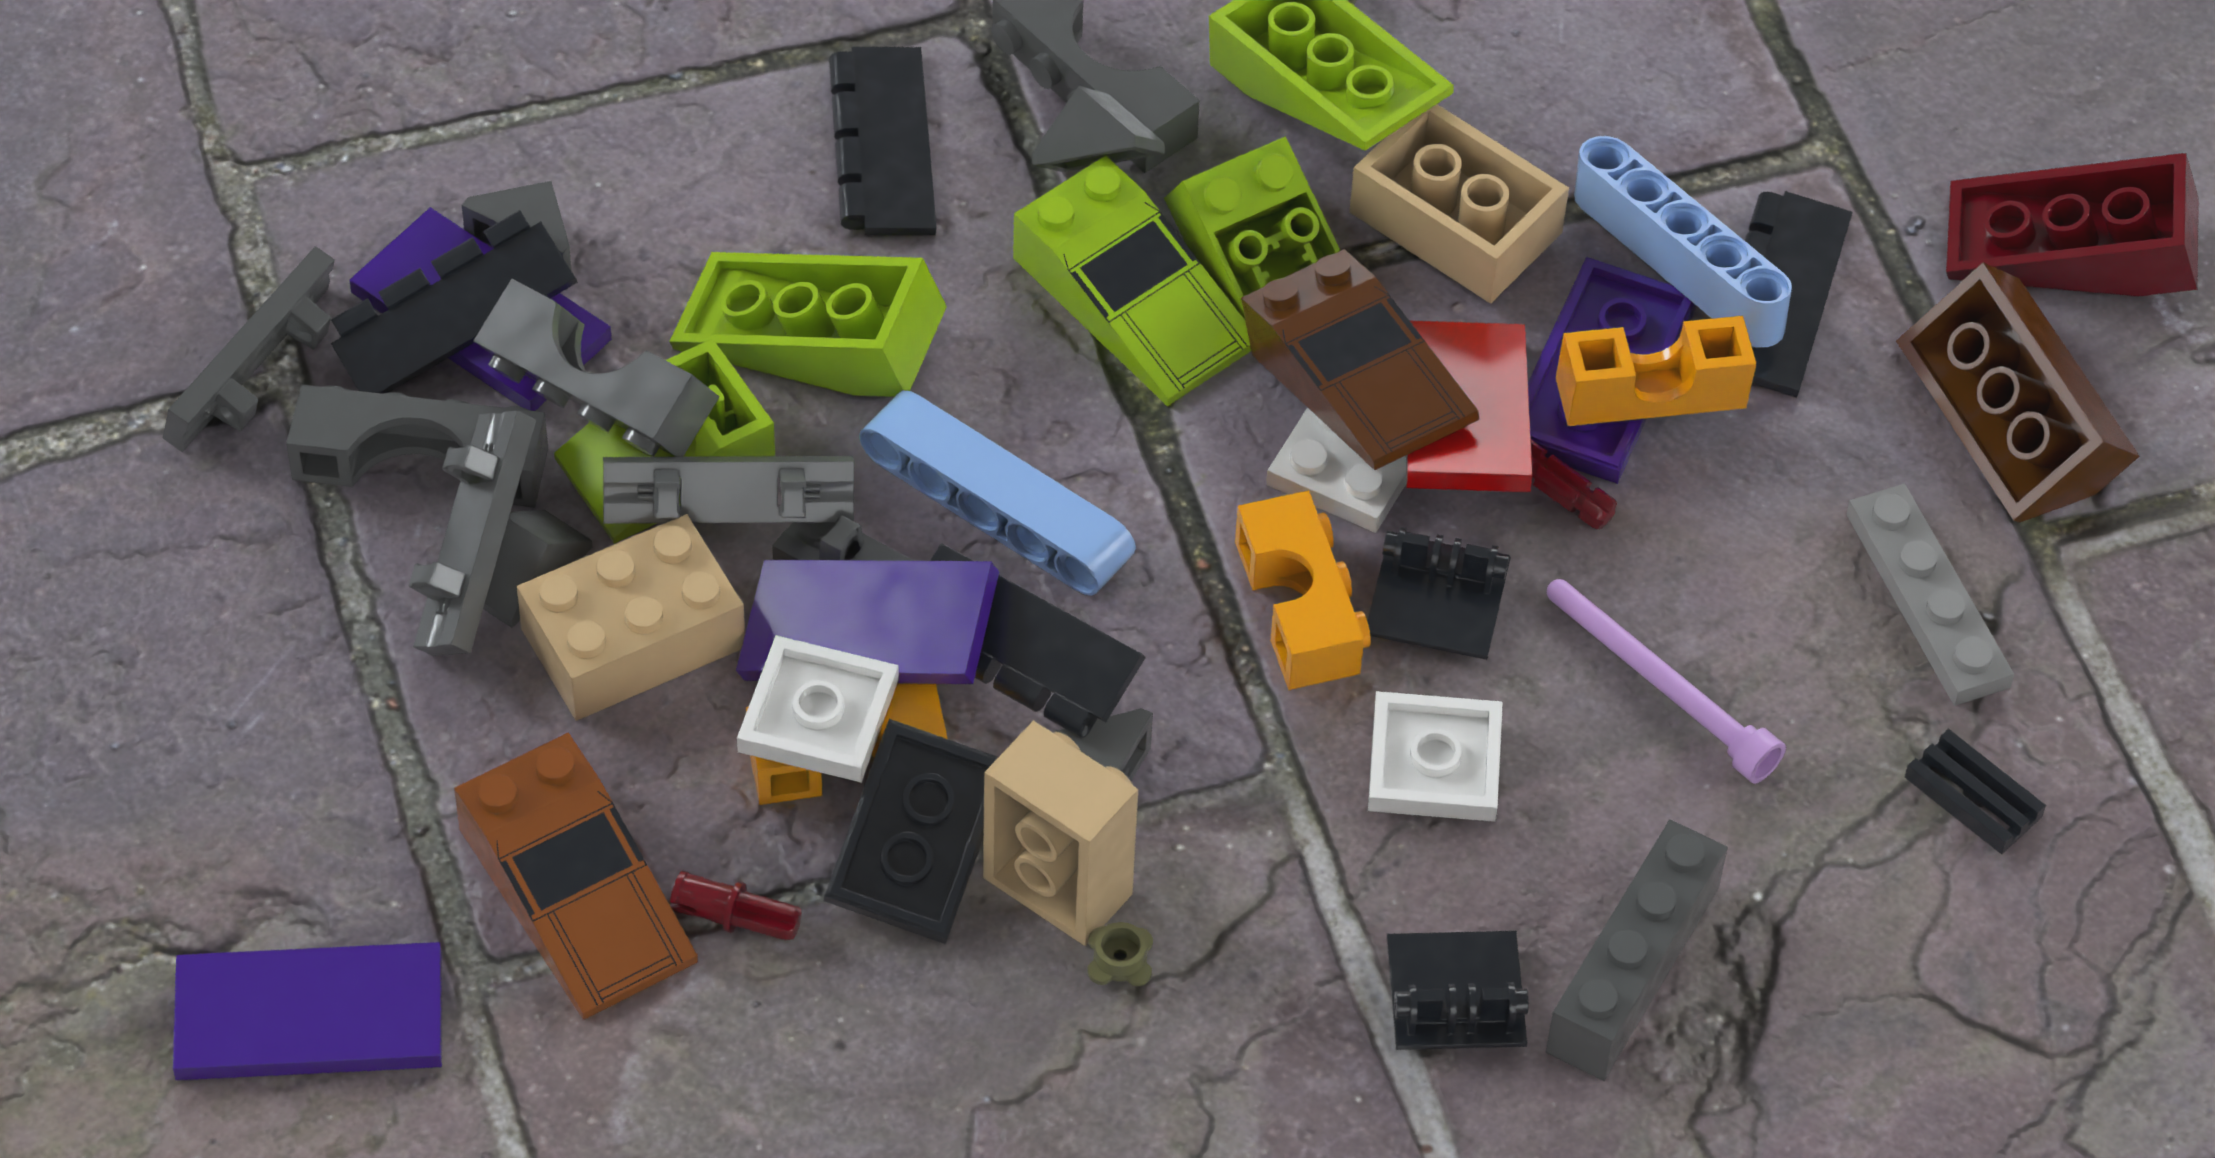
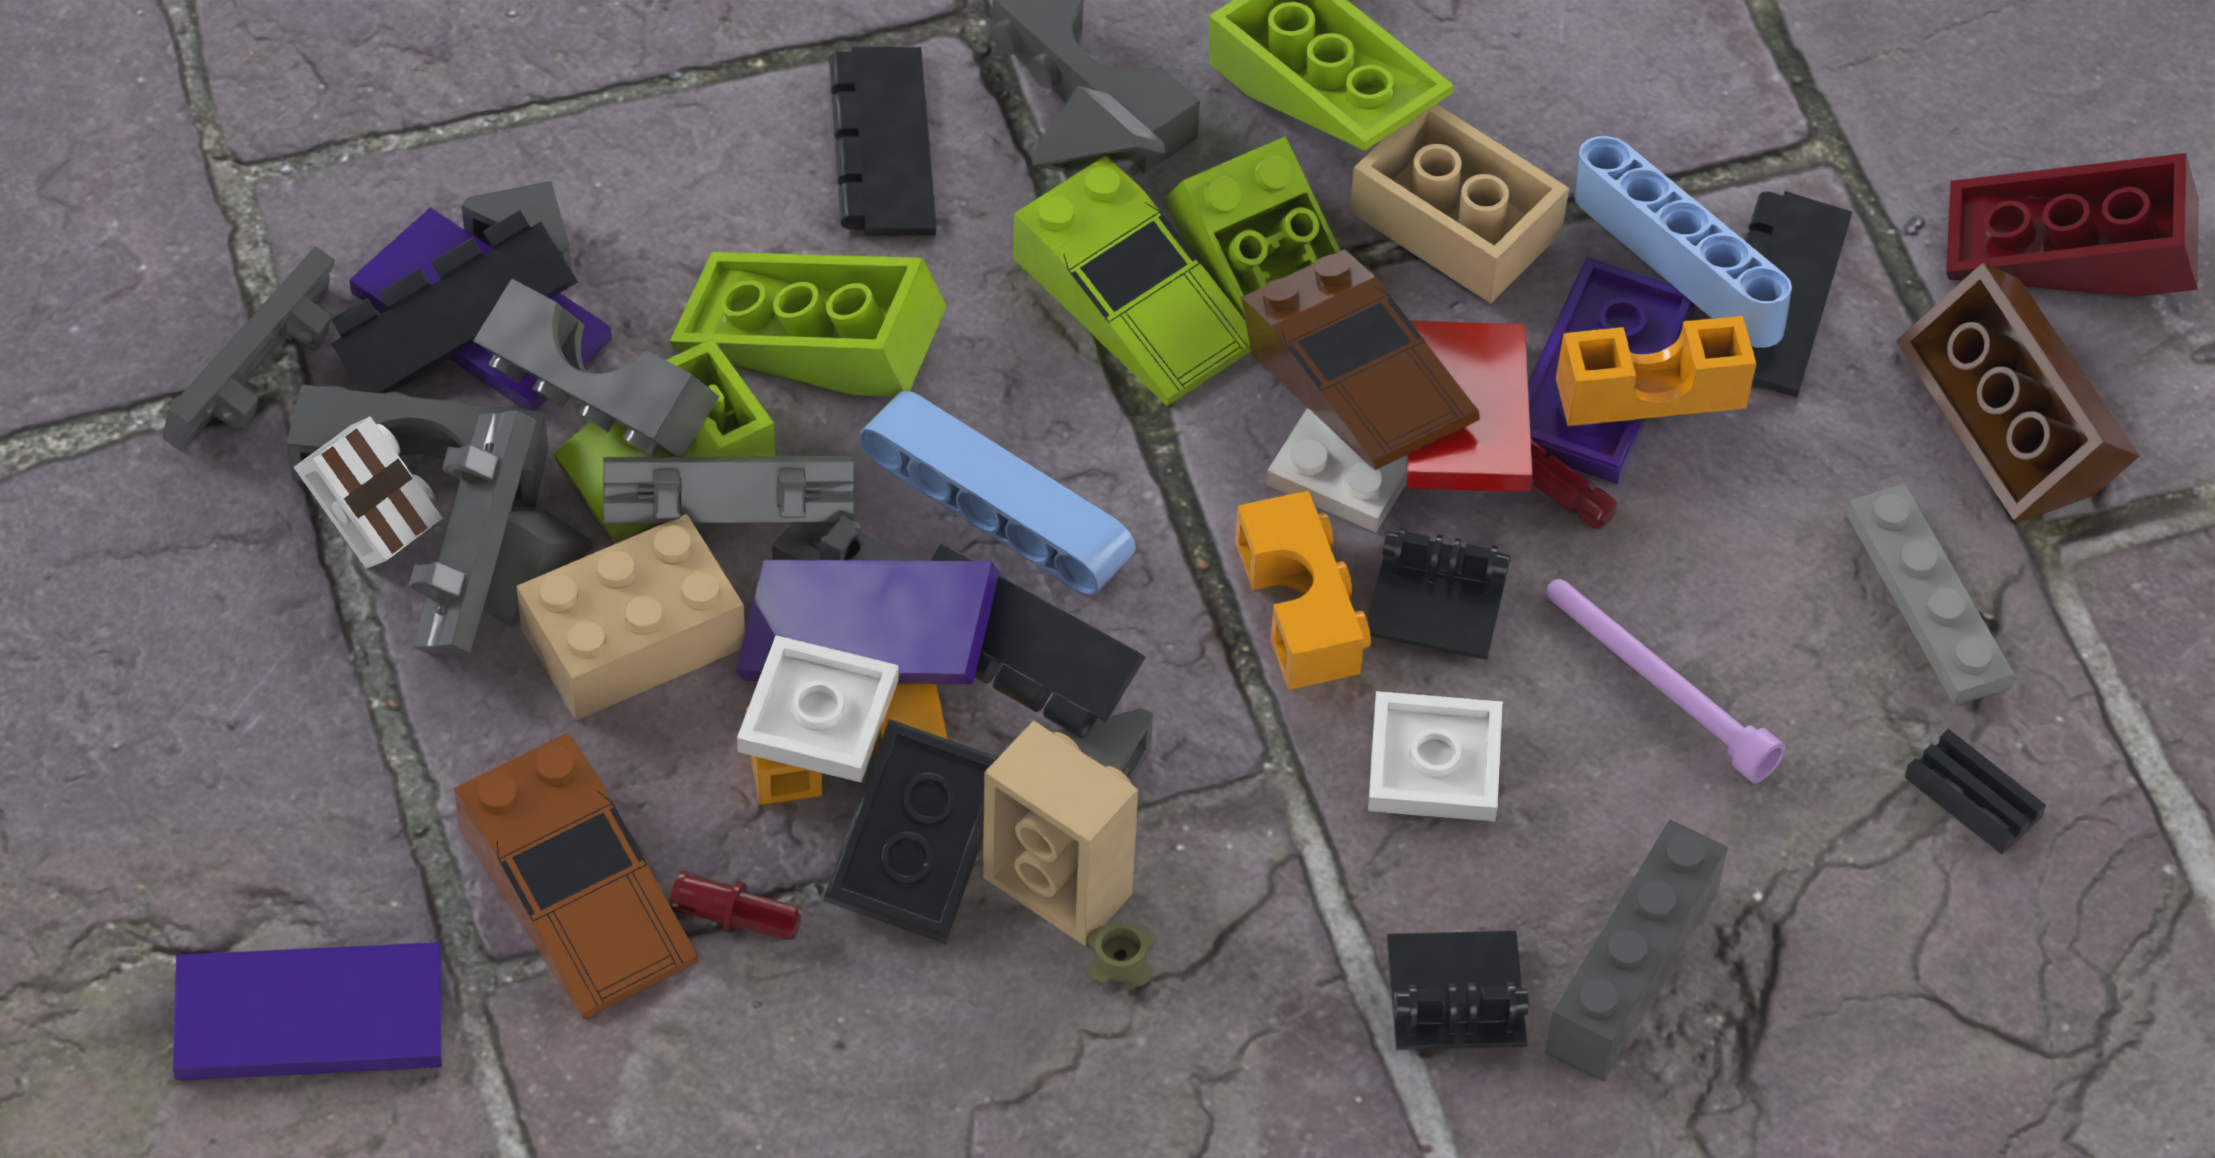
(369, 491): none -> white brick

